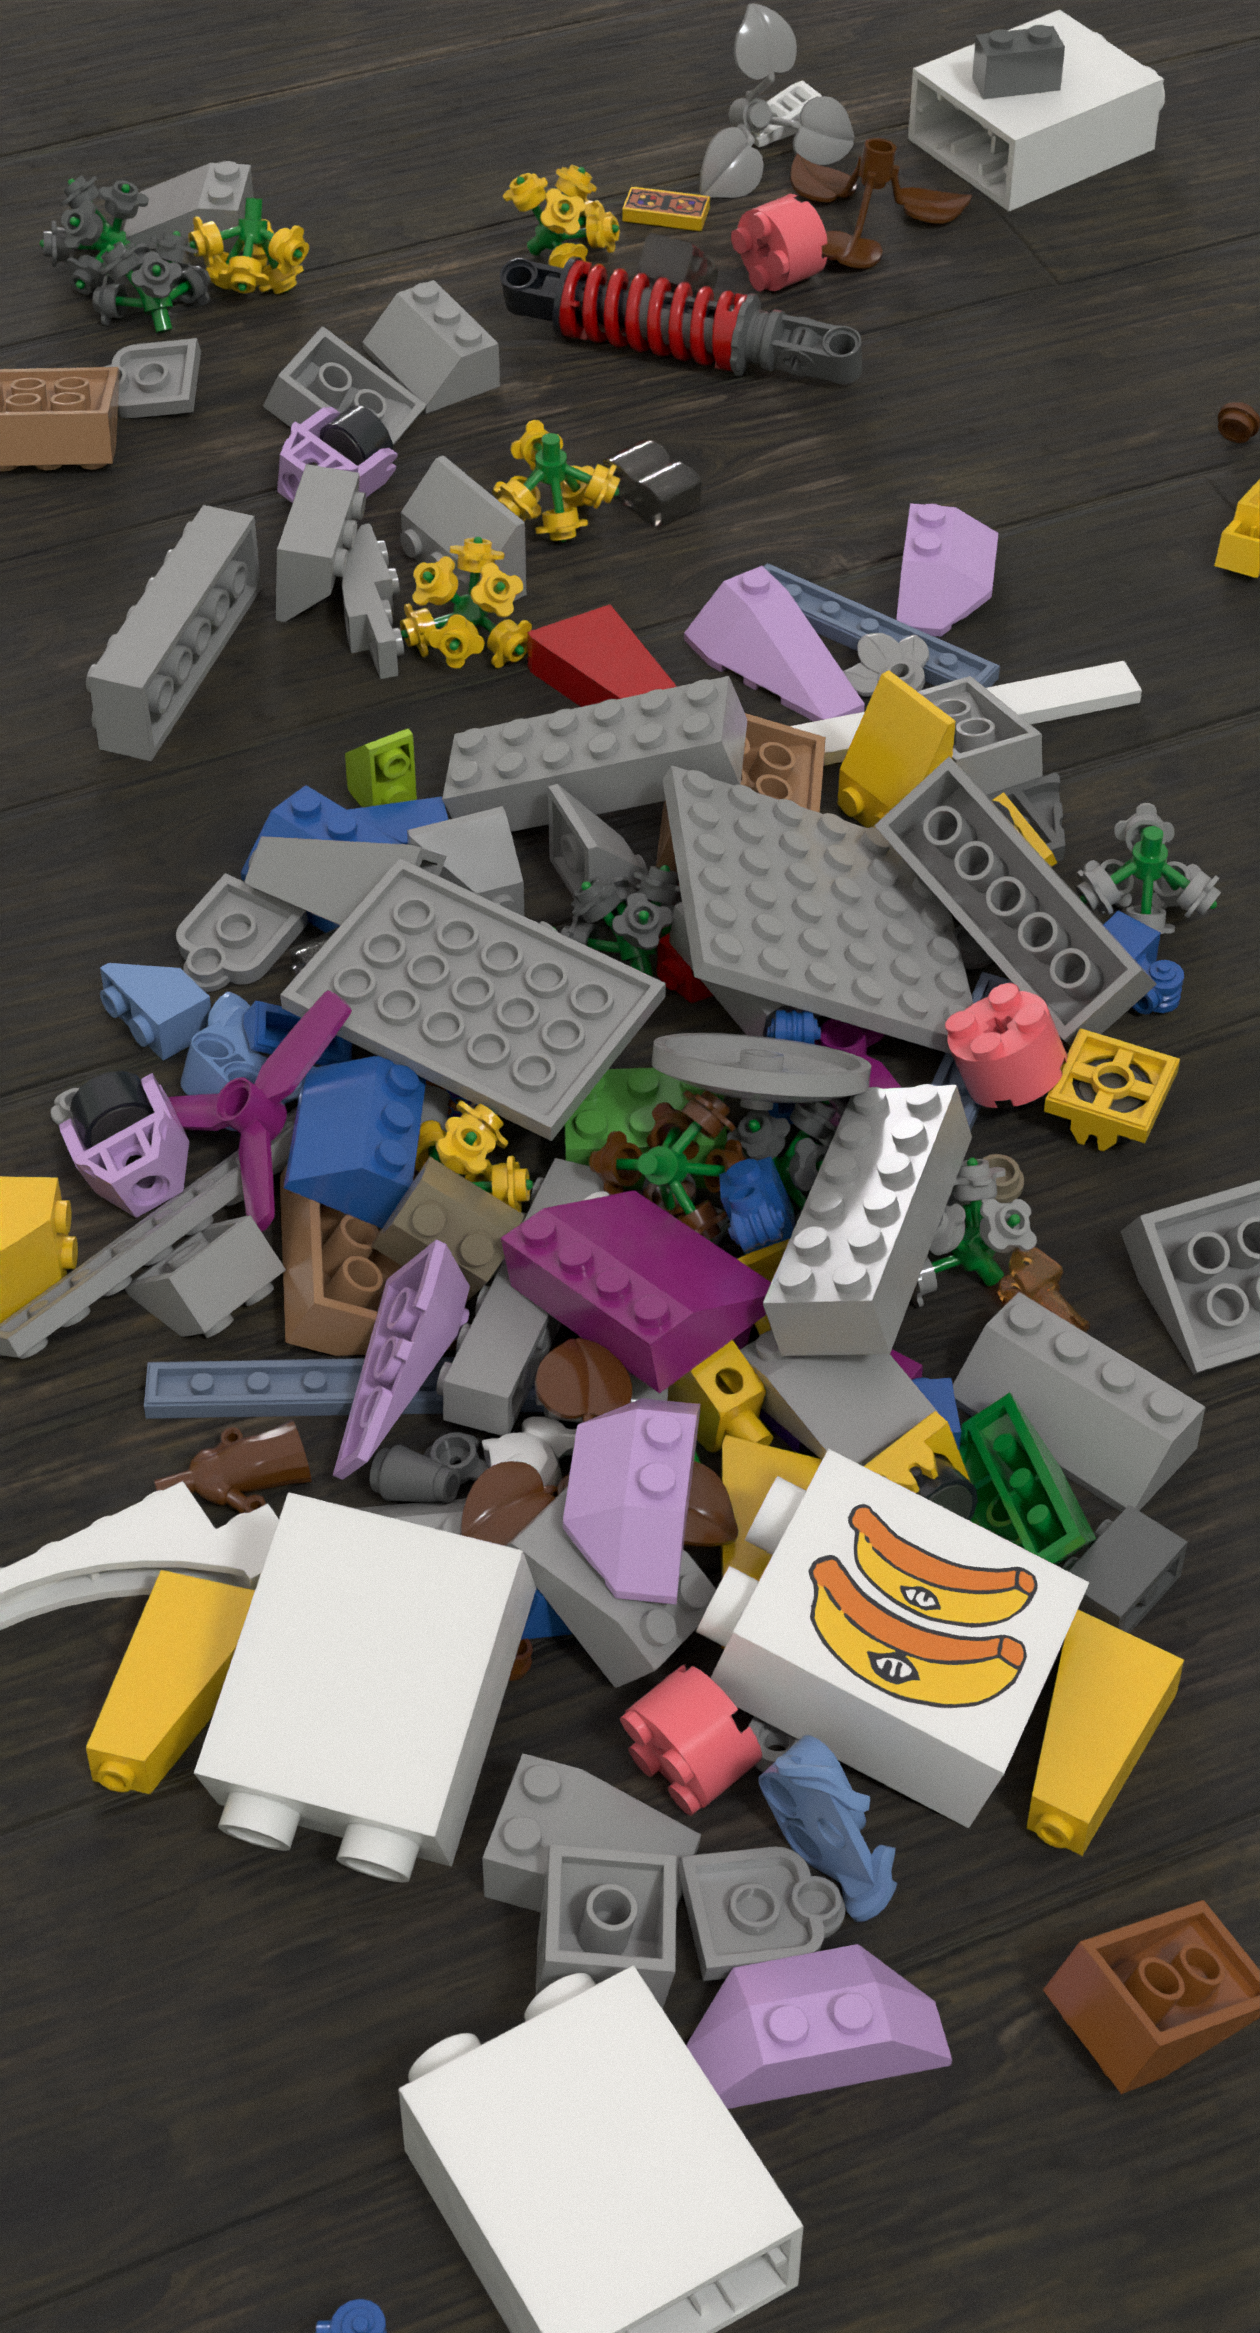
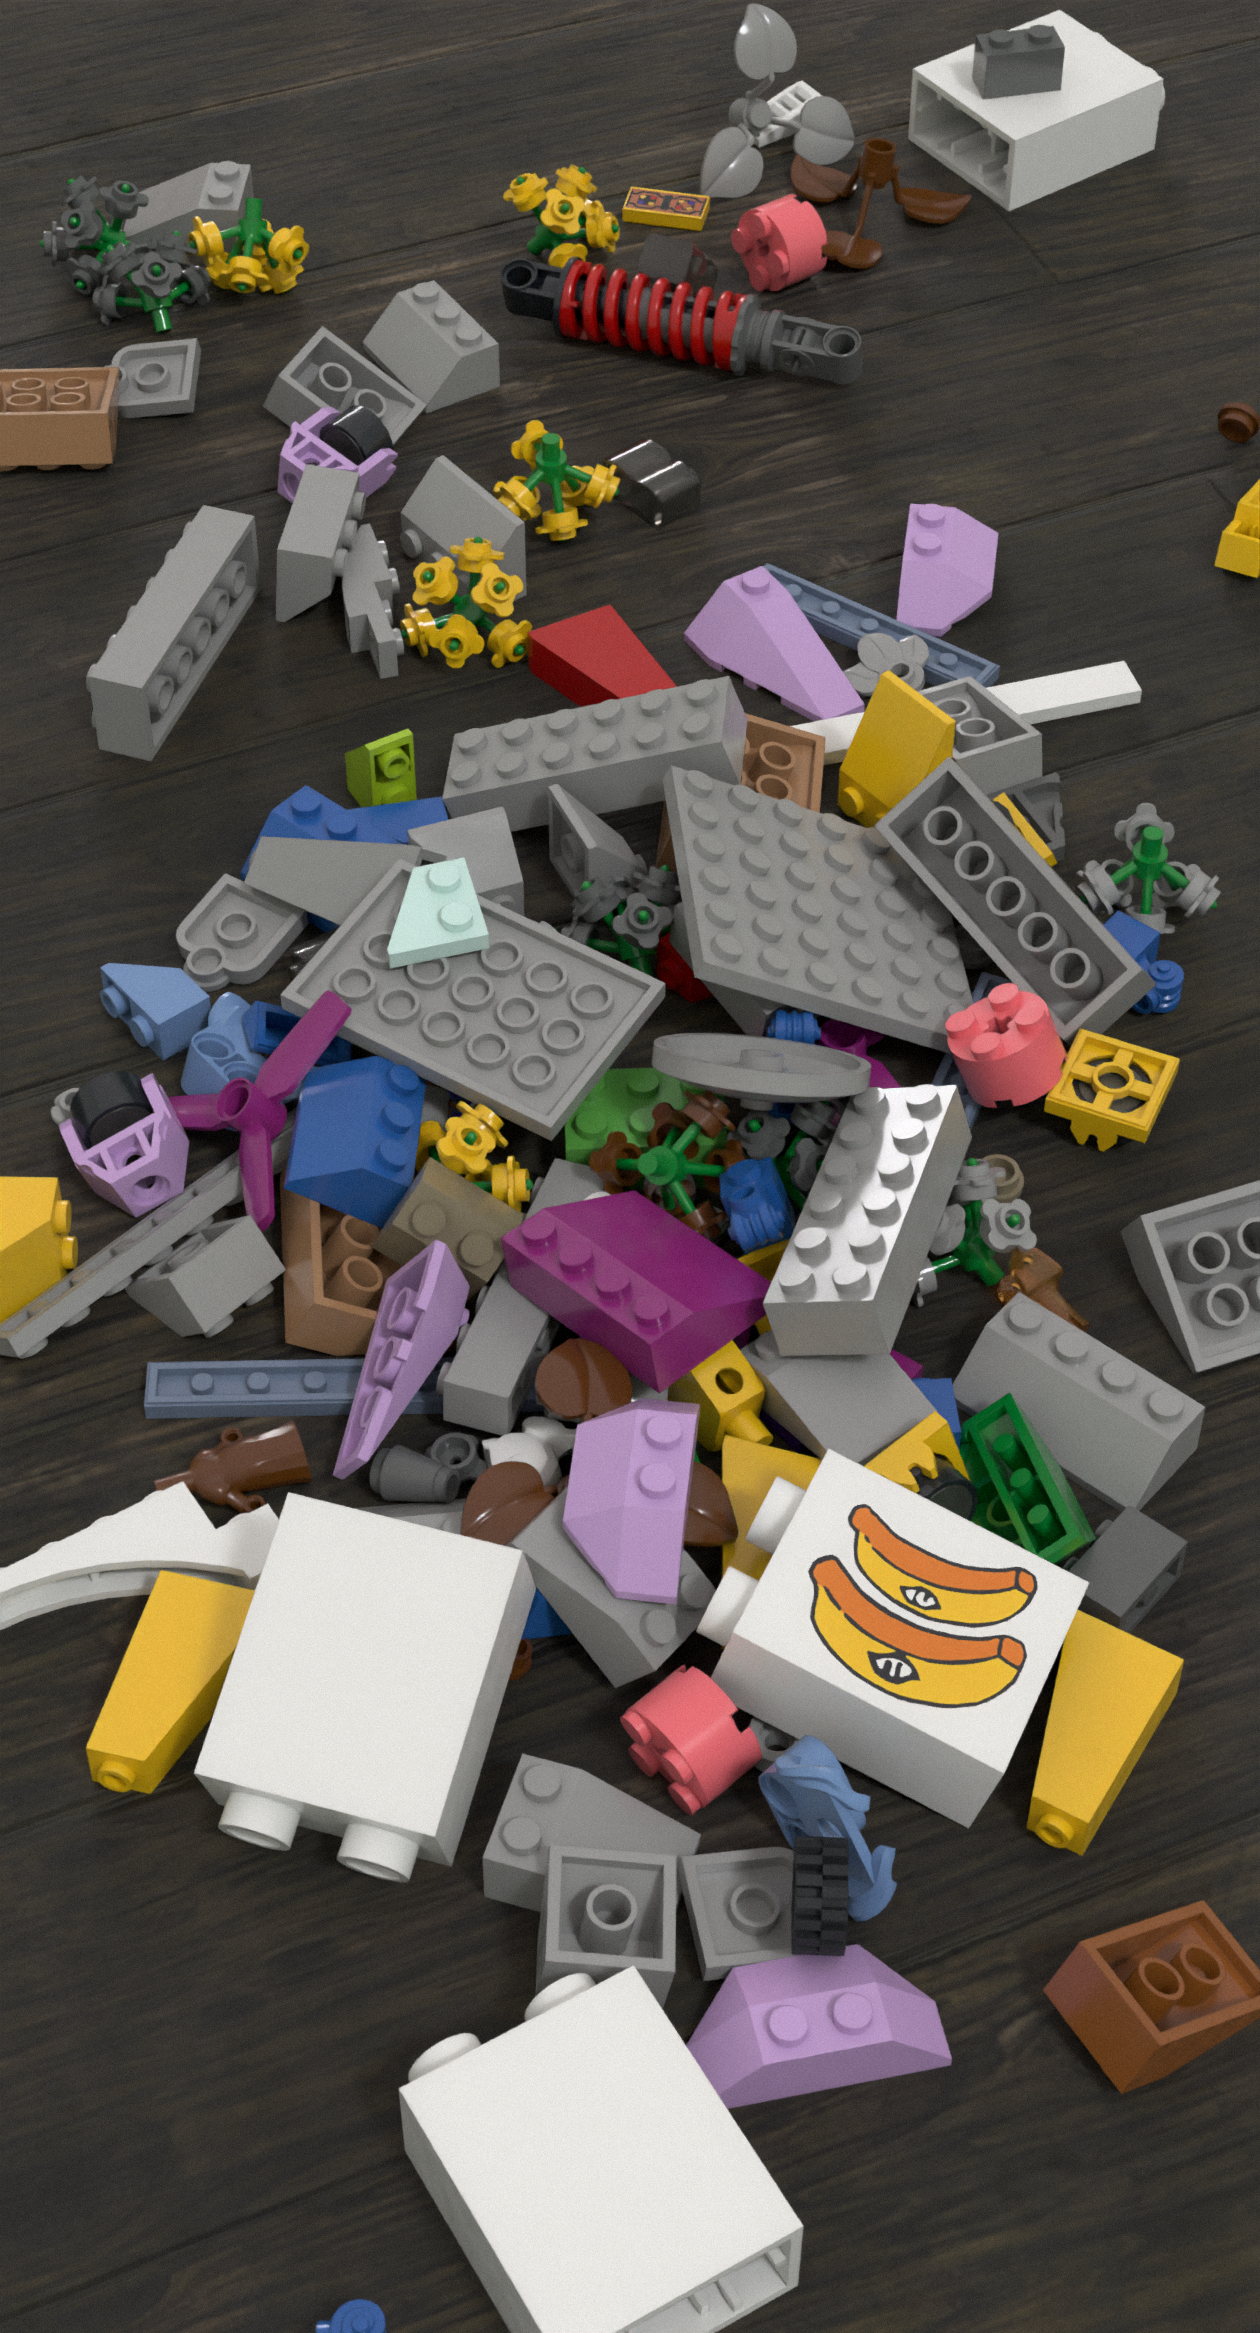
(437, 916): none -> light aqua wing
(820, 1896): none -> black tyre

